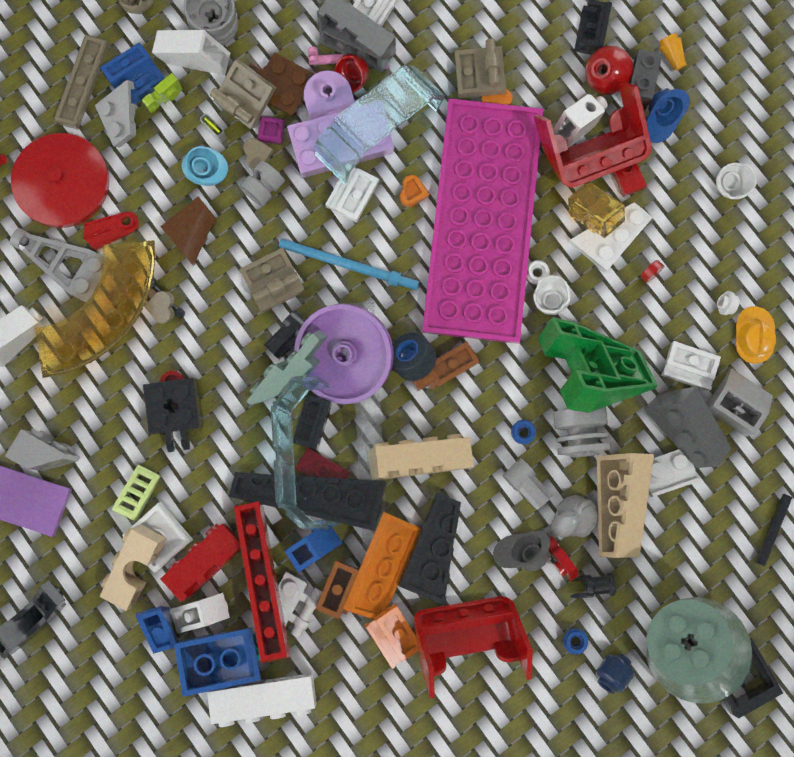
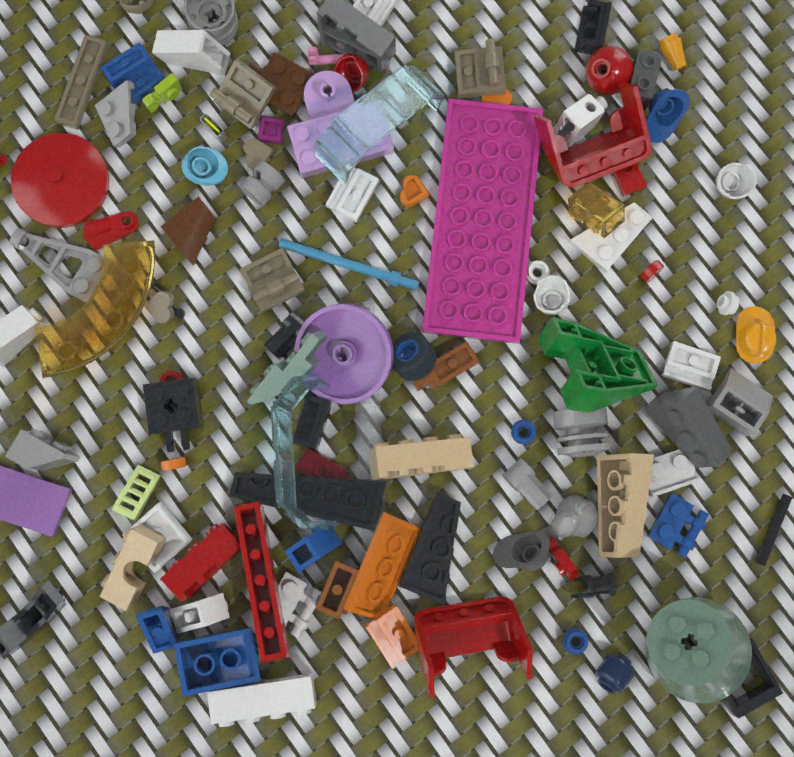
(173, 464): none -> orange tile
(671, 521): none -> blue plate

